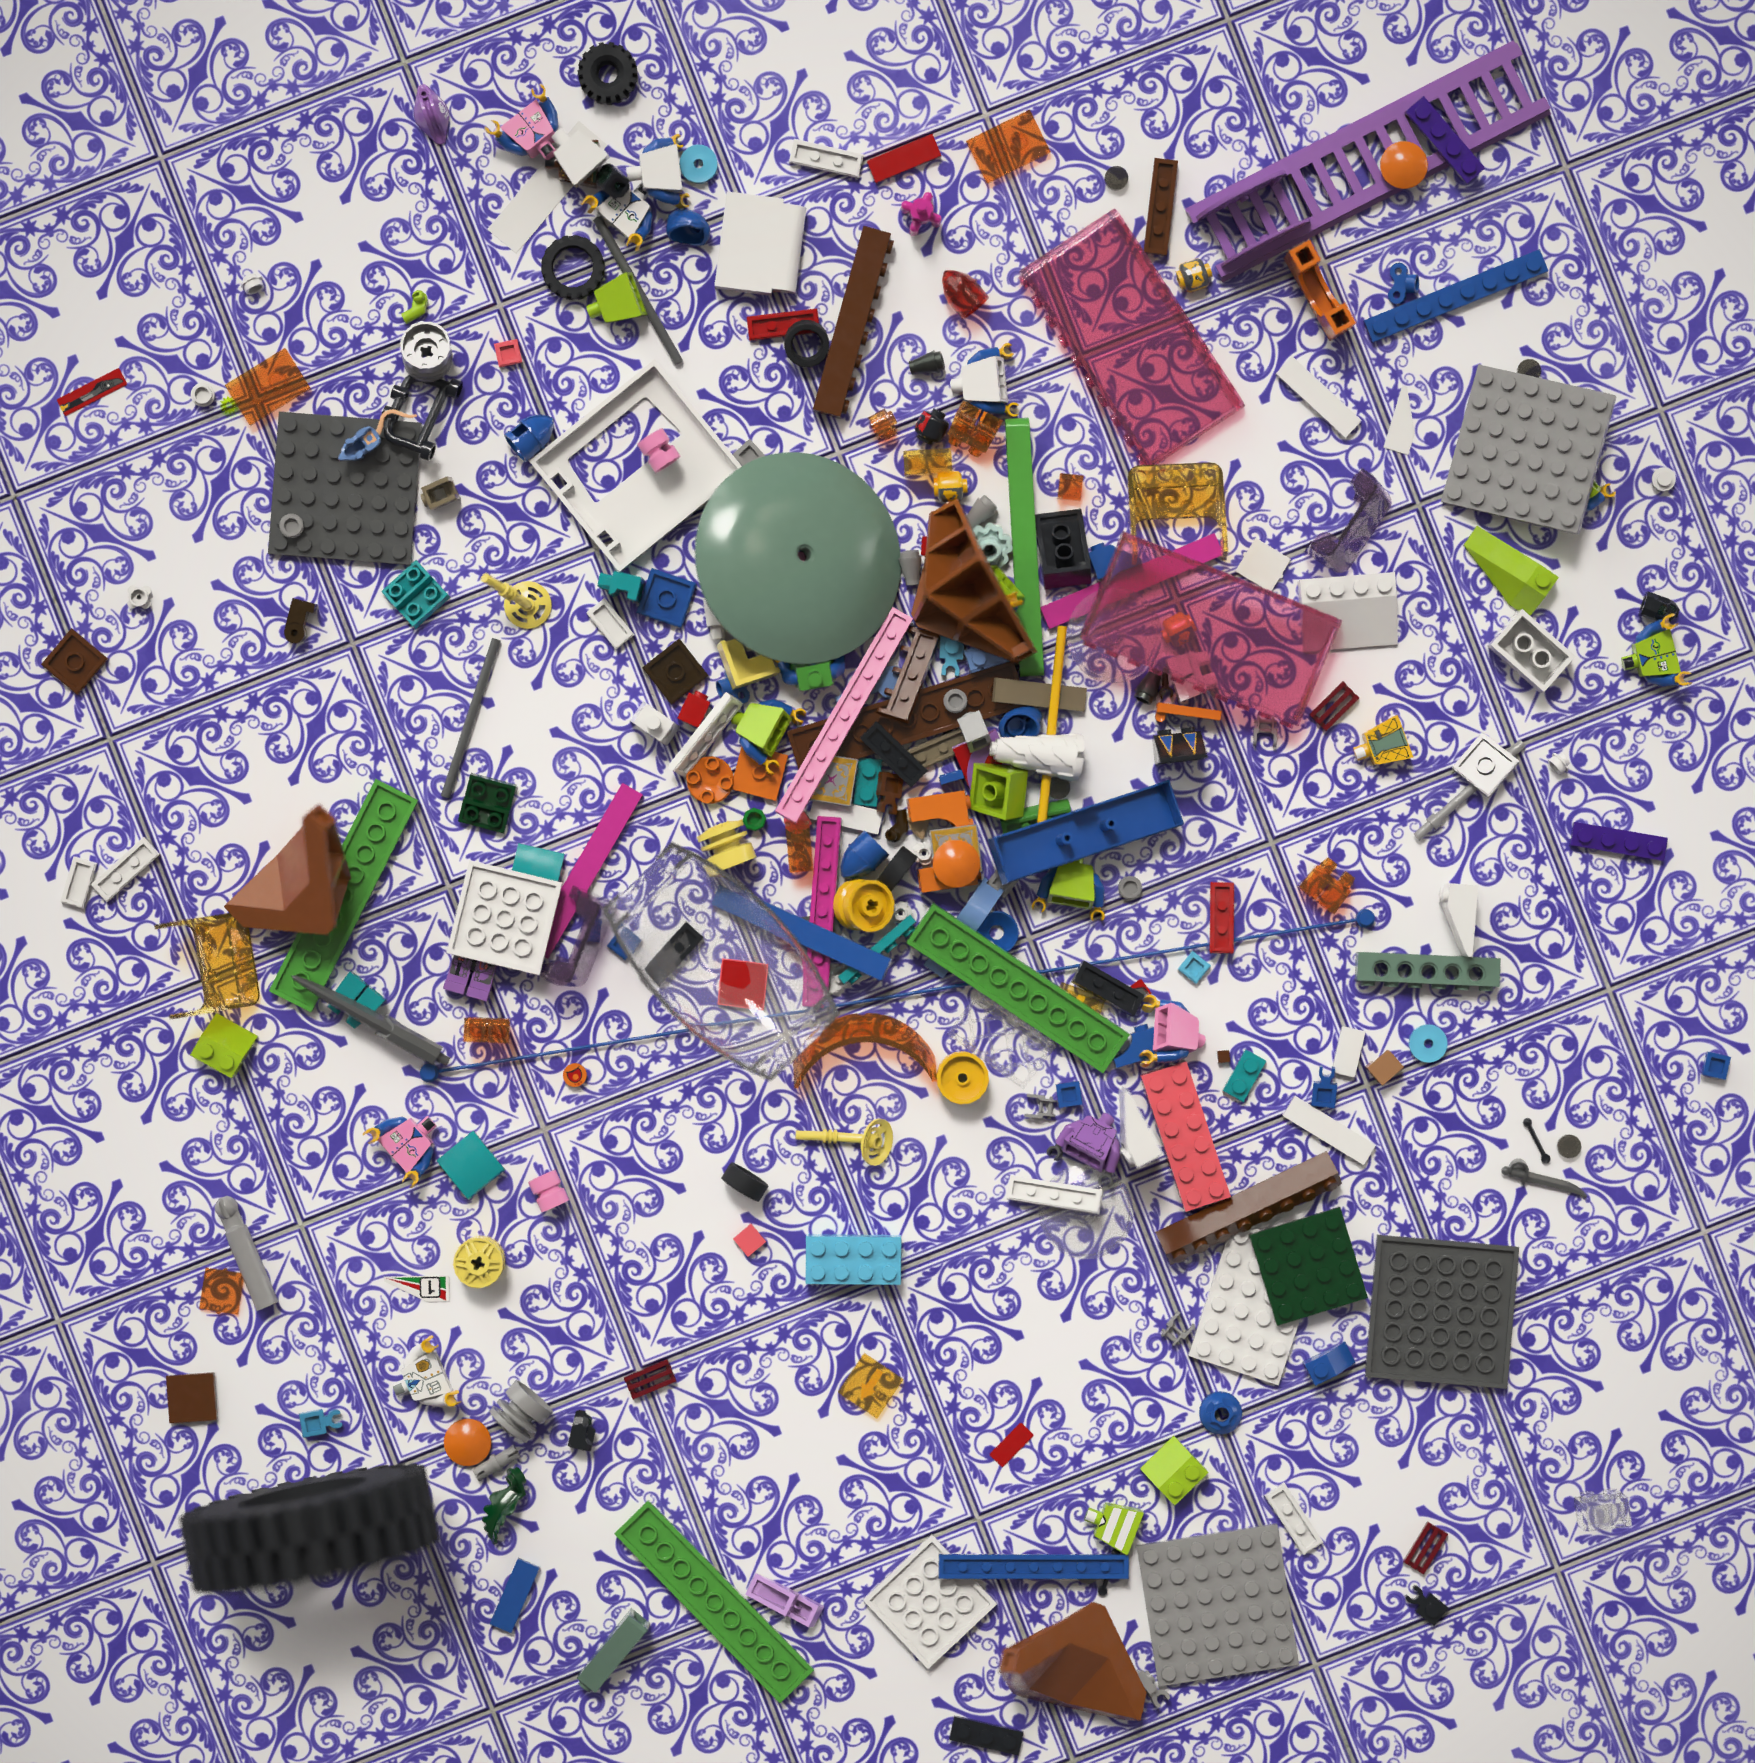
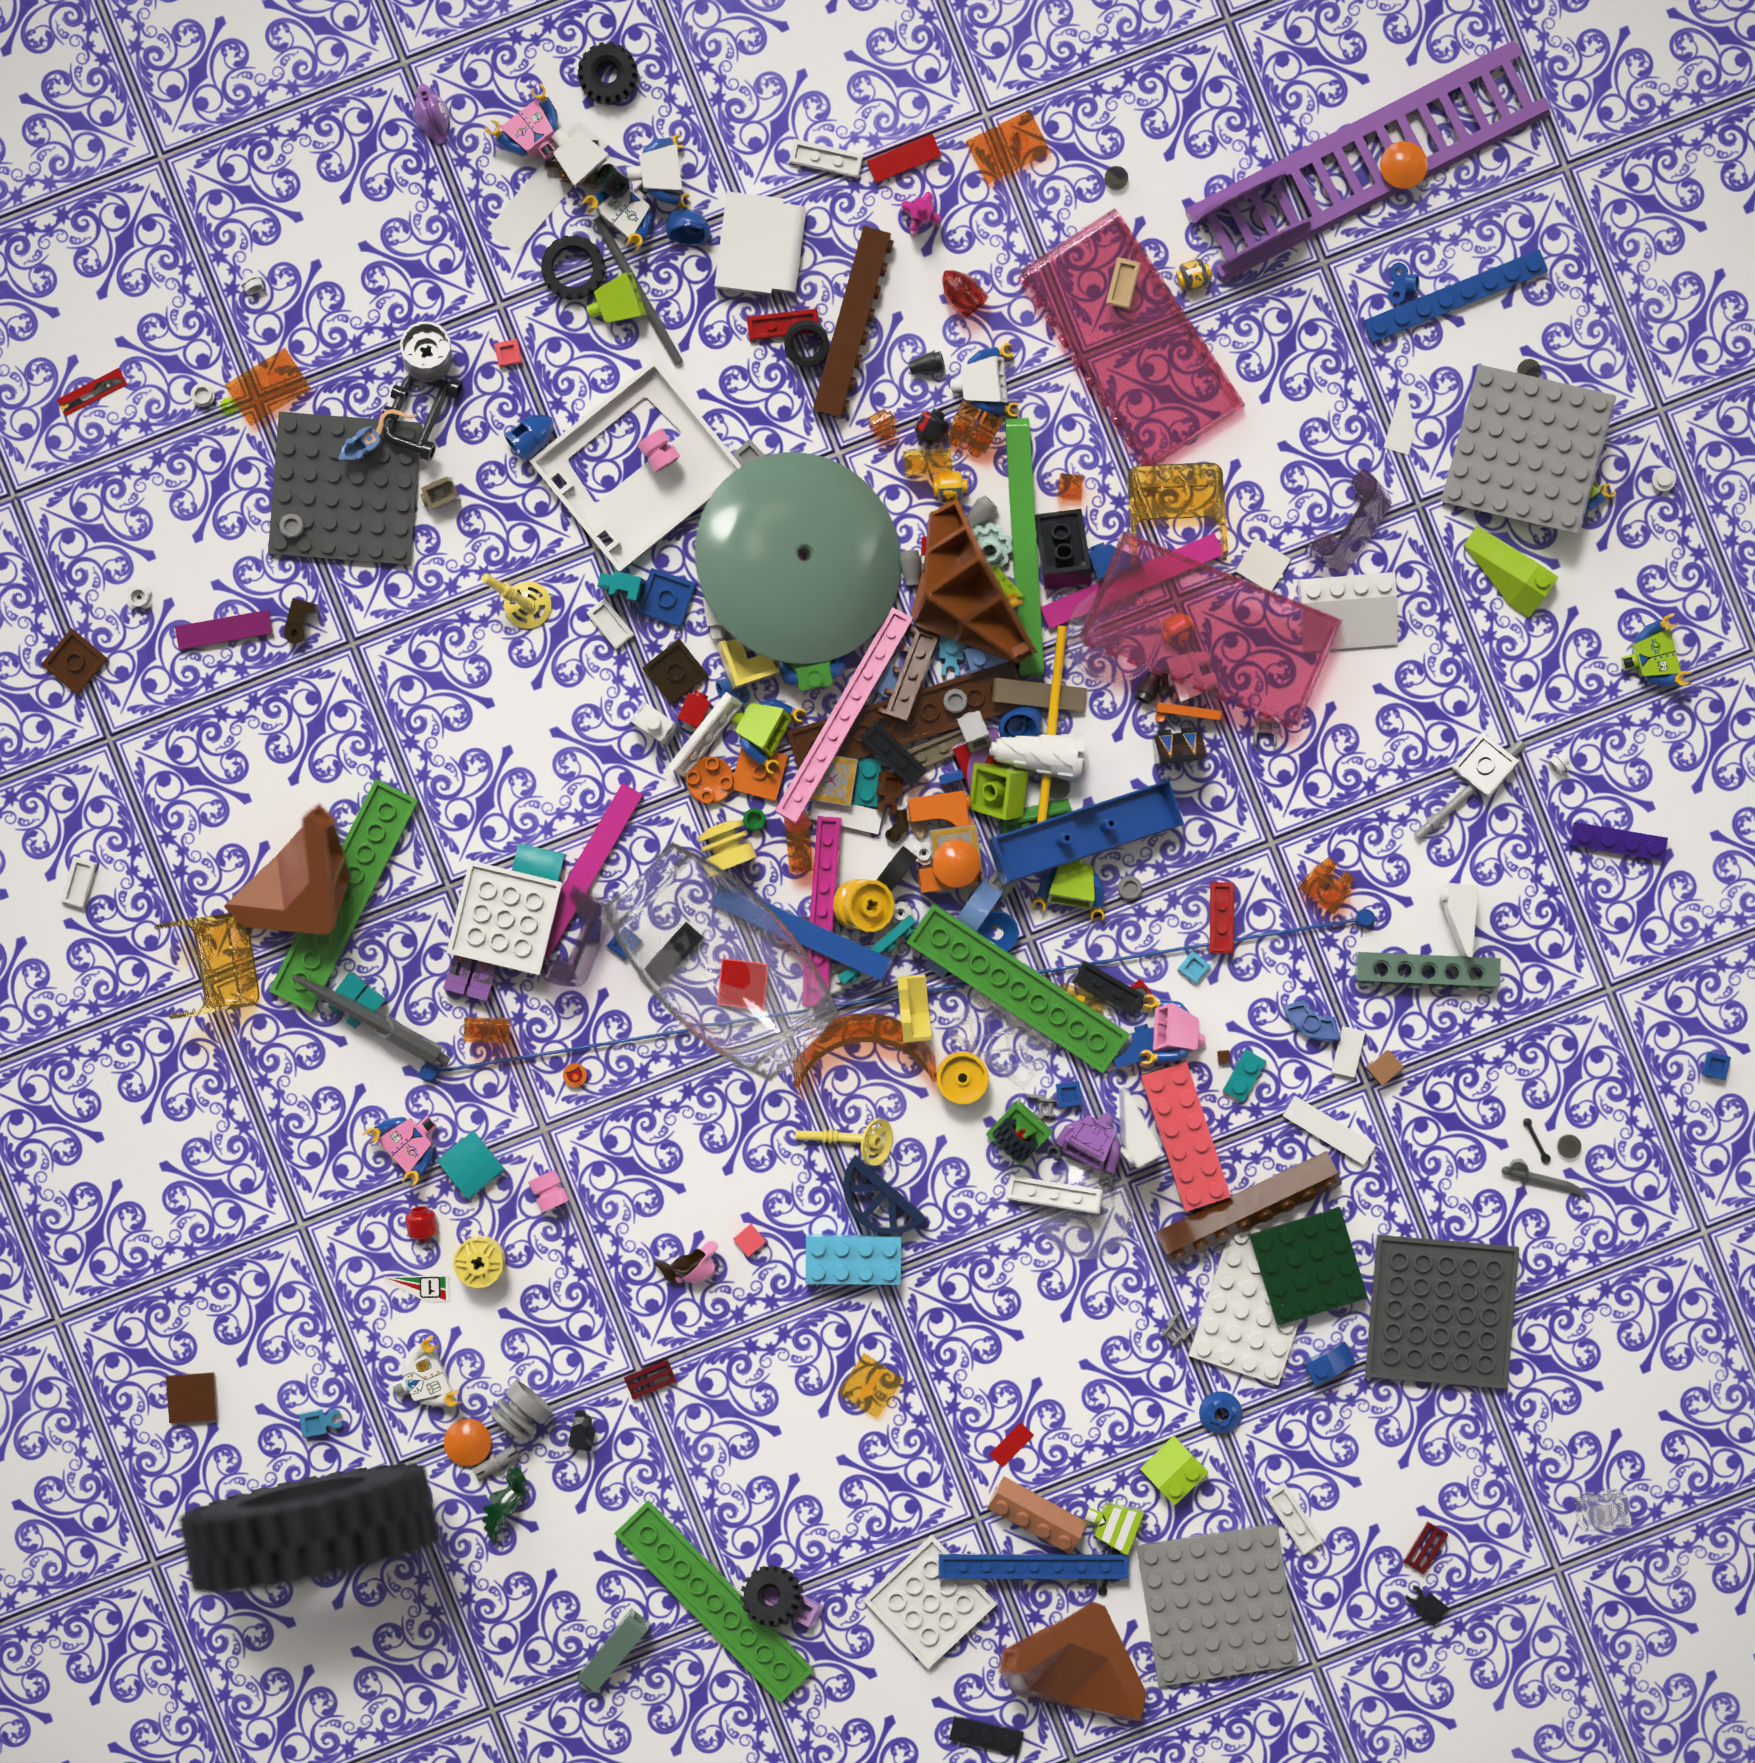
(125, 869): white tile -> none
(221, 1291): clear orange piece -> none
(223, 629): none -> magenta tile
(224, 1045): lime slope -> none
(245, 1253): light grey piece -> none
(415, 594): teal slope -> none
(418, 307): lime arm -> none
(421, 1224): none -> red head
(470, 718): dark grey piece -> none
(487, 803): dark green slope -> none
(514, 1595): blue tile -> none
(691, 1267): none -> hair
(702, 174): medium azure piece -> none
(744, 1182): black tyre -> none
(789, 1596): none -> black tyre
(862, 857): blue helmet -> none
(886, 1189): none -> dark blue window
(914, 1008): none -> light yellow panel
(1019, 1132): none -> plate
(1036, 1515): none -> nougat brick
(1123, 283): none -> tan tile
(1147, 1681): light grey plate -> none
(1160, 206): reddish brown plate -> none
(1304, 266): orange arch -> none
(1310, 1023): none -> tile
(1318, 397): white tile -> none
(1319, 720): dark red tile -> none
(1324, 1092): blue plate -> none
(1384, 743): torso -> none
(1438, 1039): medium azure piece -> none
(1444, 140): dark purple plate -> none
(1531, 651): white brick -> none
(1657, 607): black rock -> none

